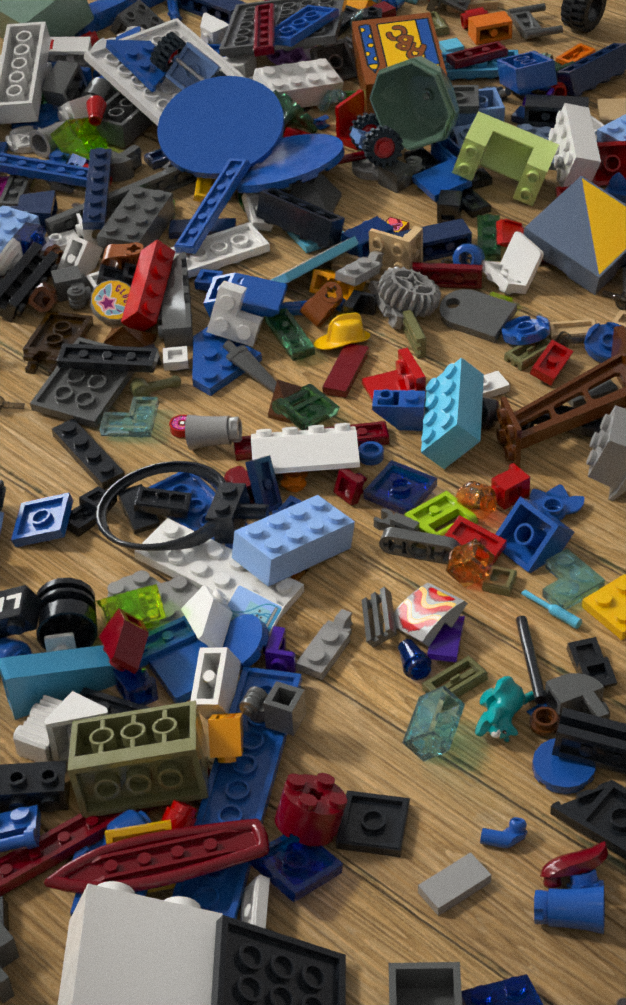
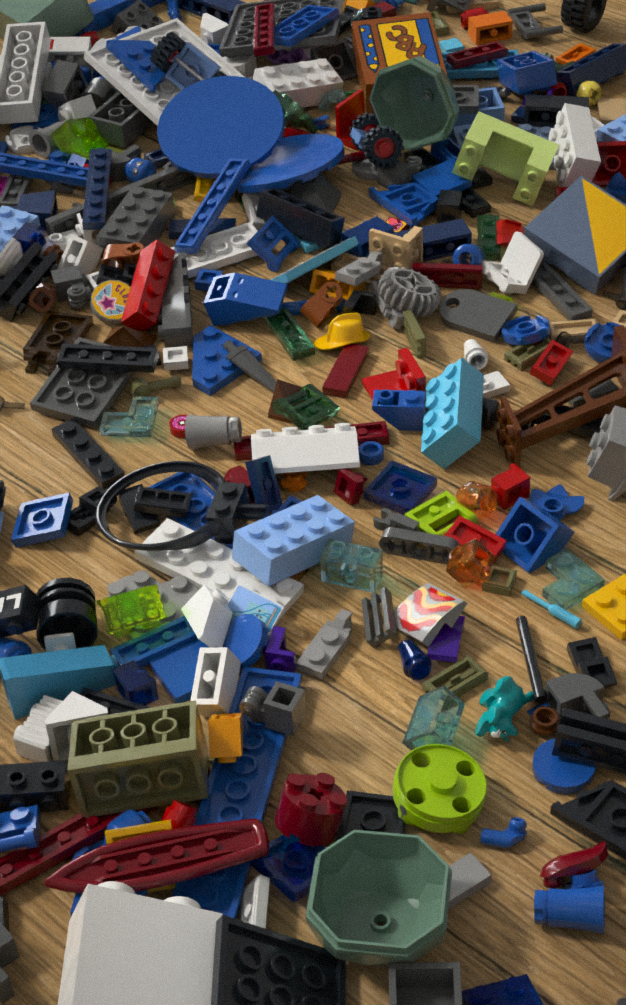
(96, 108): red cone -> none
(124, 641): dark red slope -> none
(139, 169): none -> blue head
(229, 320): white brick -> none
(268, 237): none -> blue plate
(351, 565): none -> clear light blue brick
(374, 881): none -> sand green rock
(406, 201): none -> blue wing
(439, 789): none -> lime piece
(475, 354): none -> white cone
(560, 293): none -> dark grey plate
(590, 89): none -> light yellow piece

